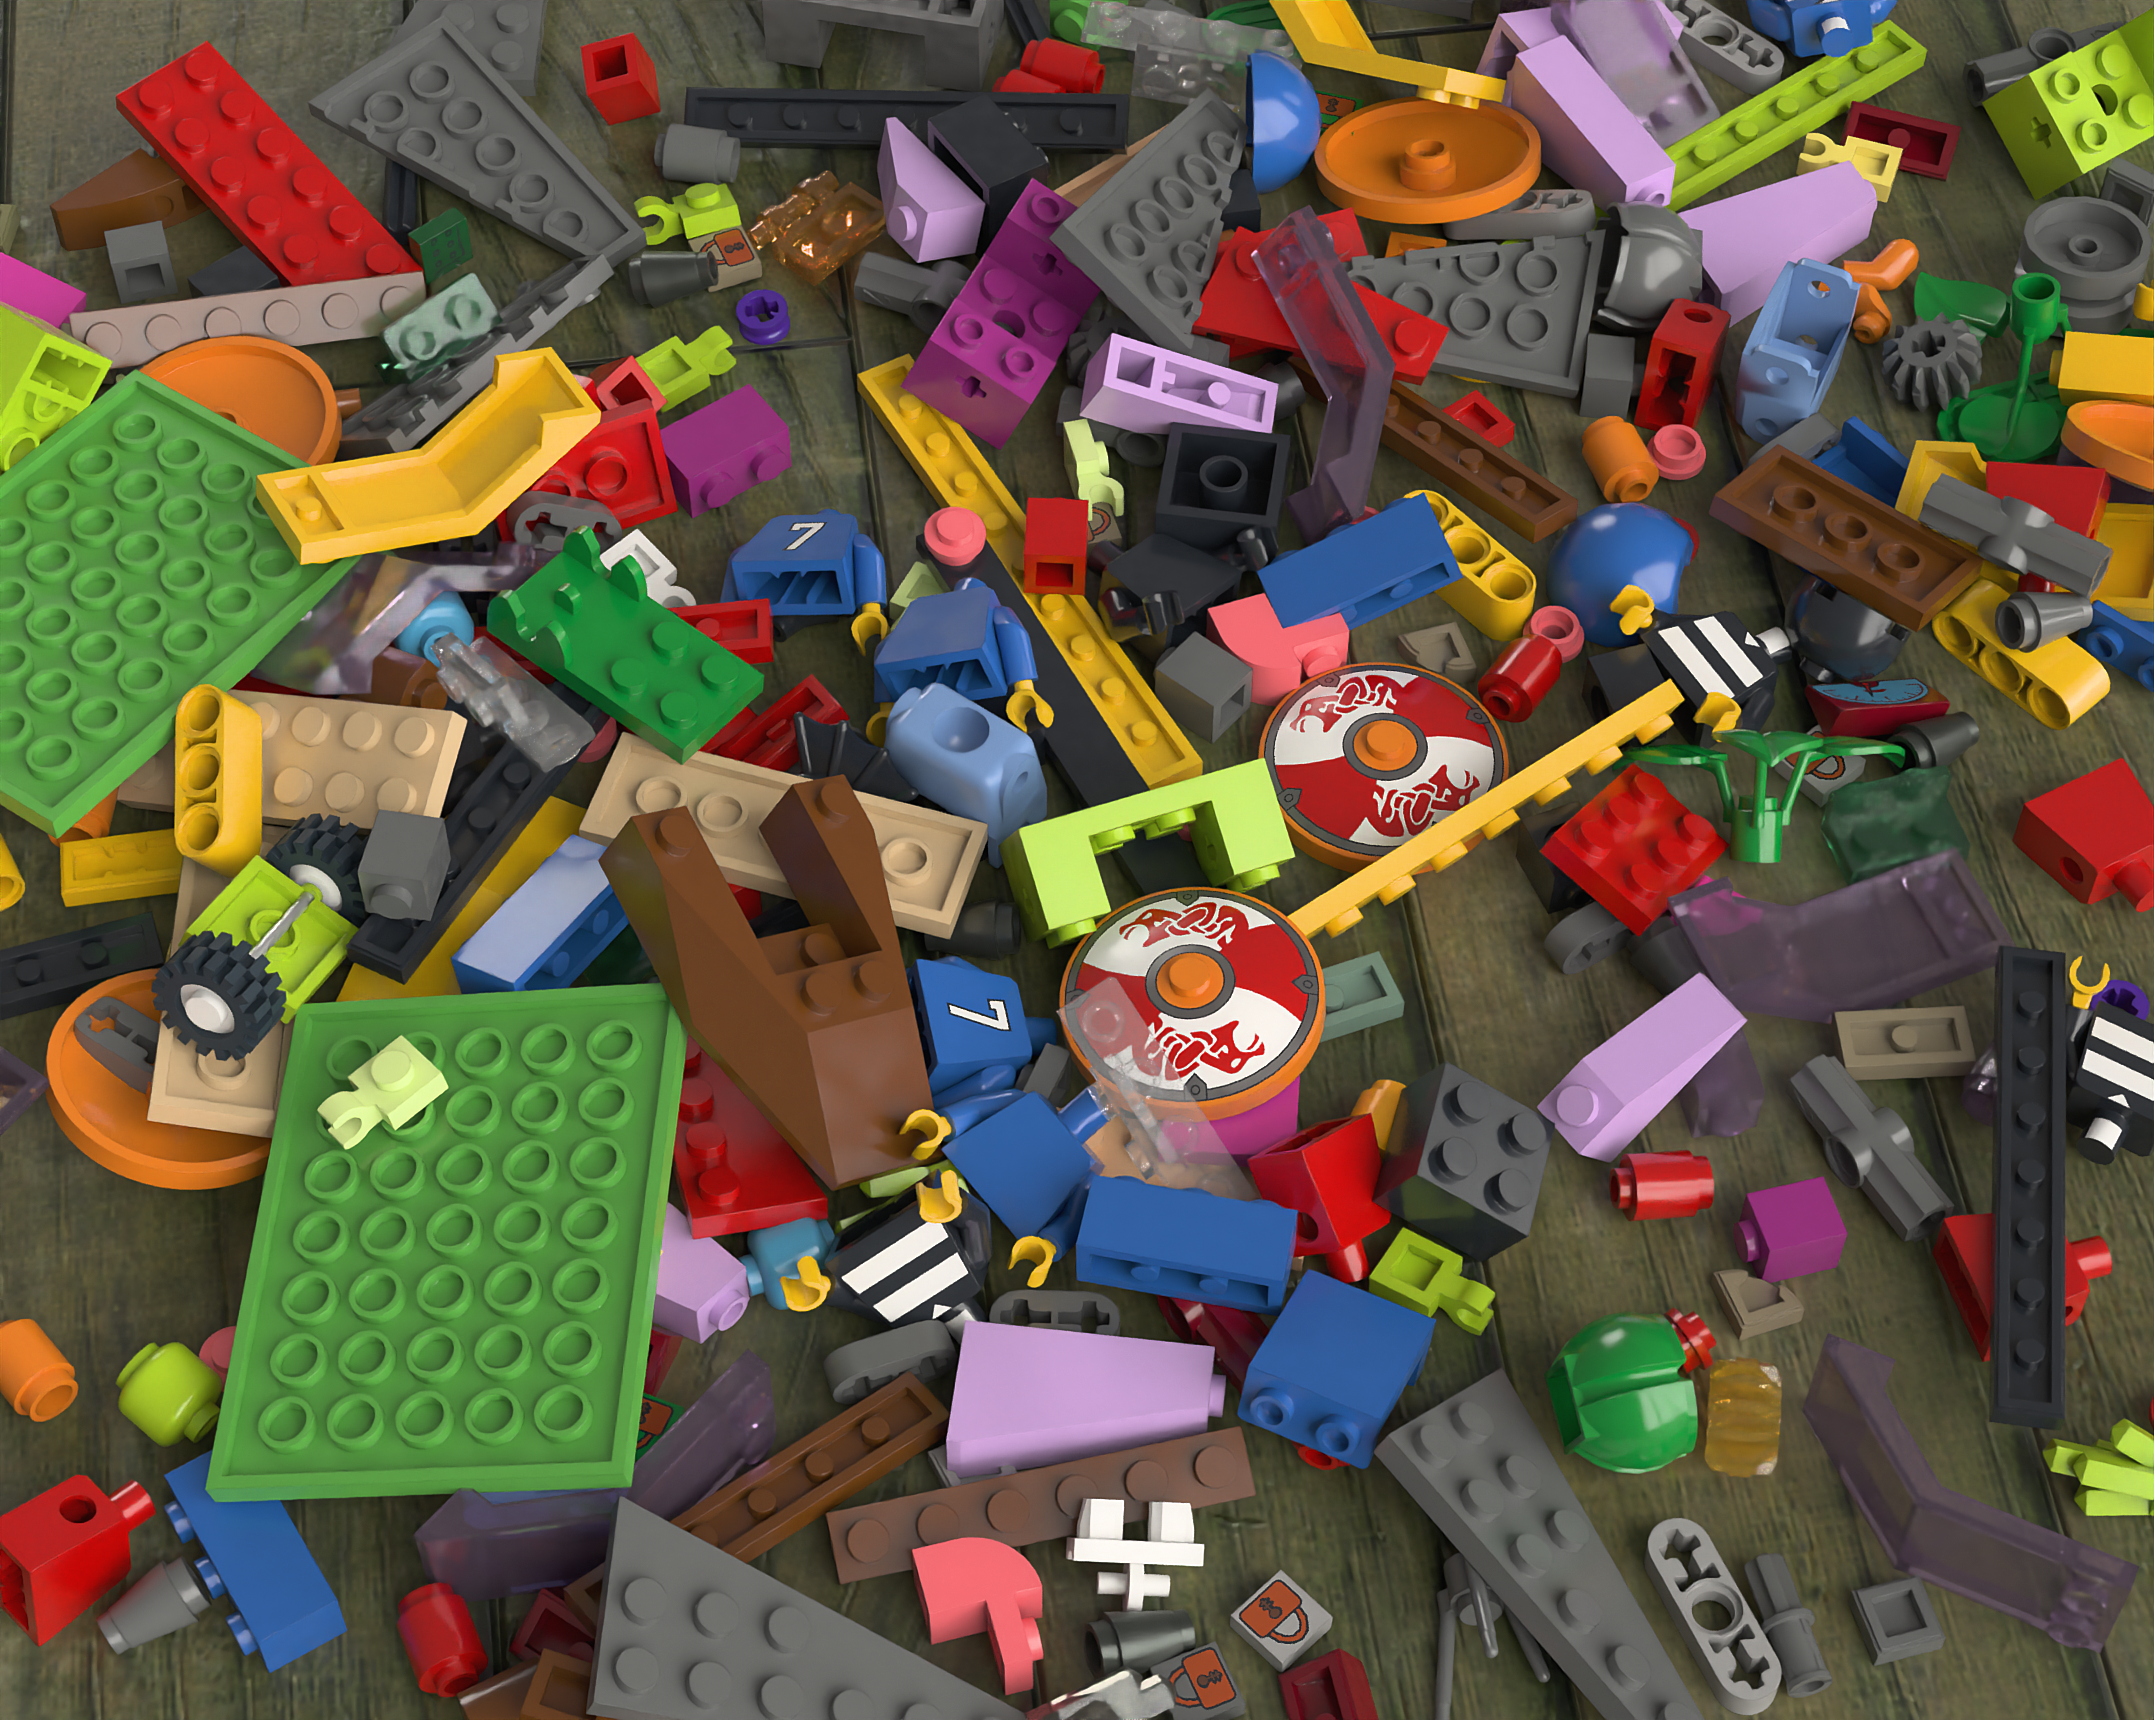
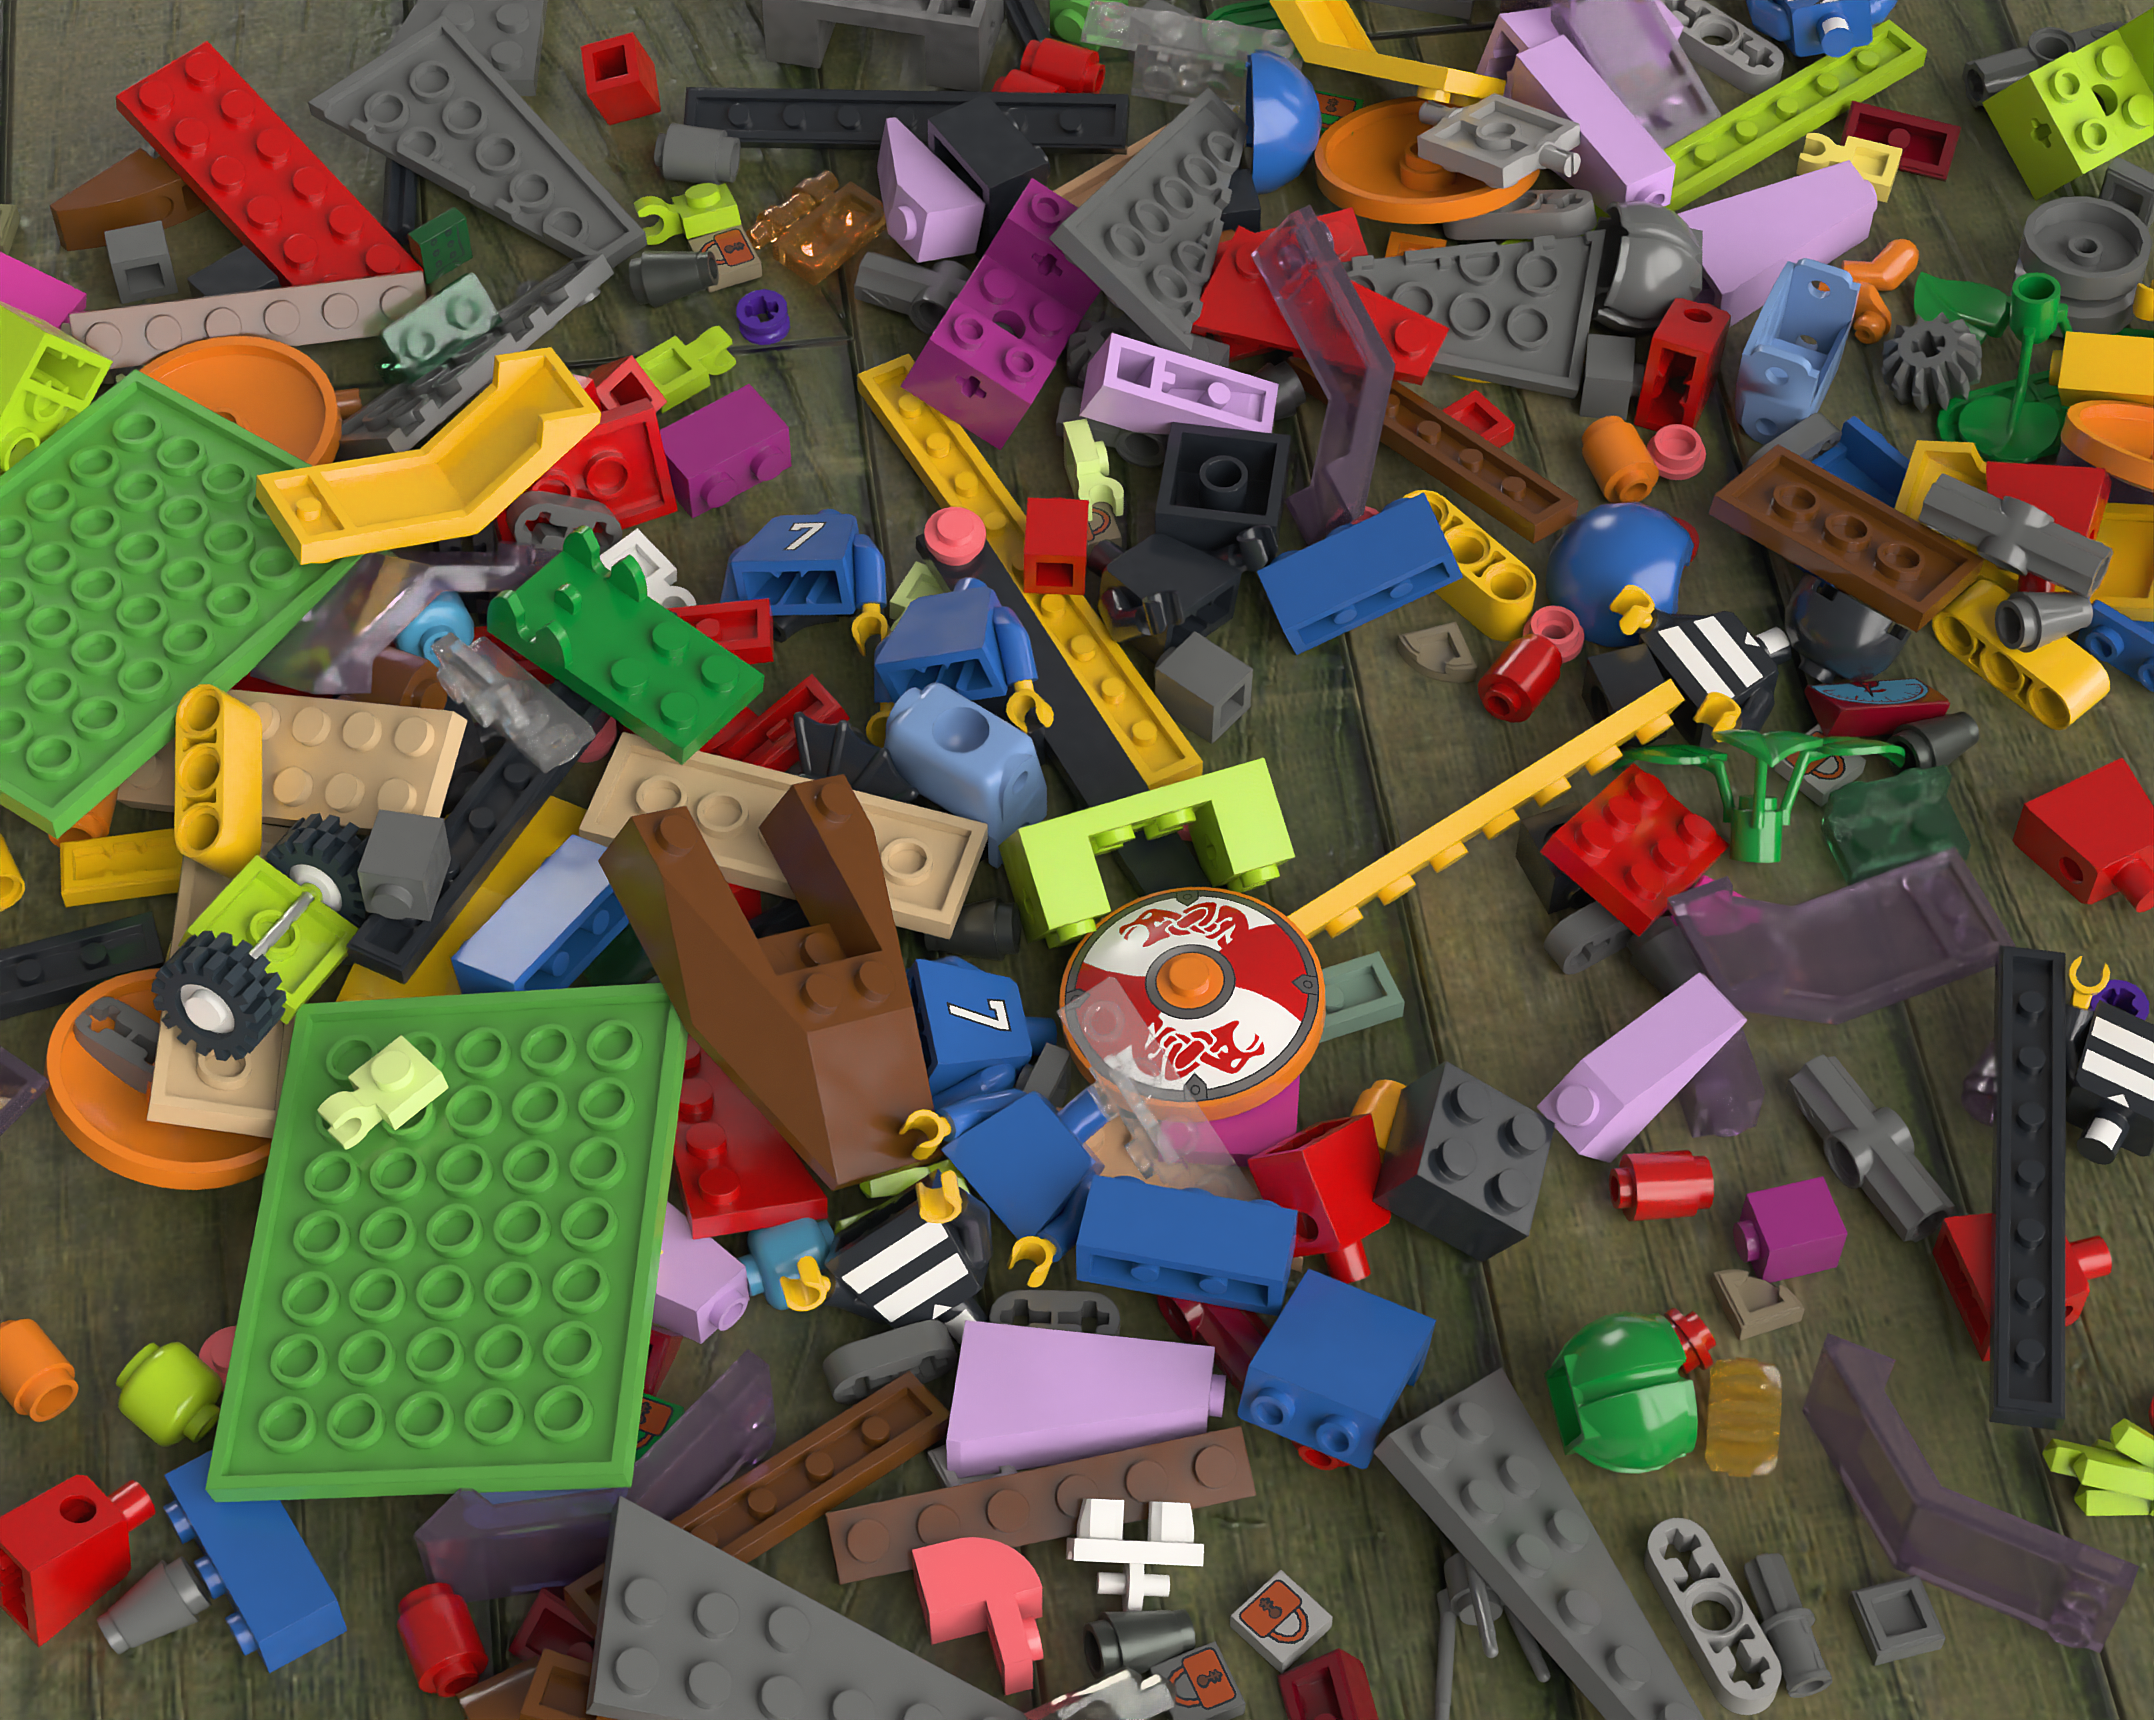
(1277, 655): coral brick -> none
(1377, 759): dish -> none
(1428, 1277): lime plate -> none
(1498, 140): none -> light grey plate
(1903, 1042): dark tan plate -> none

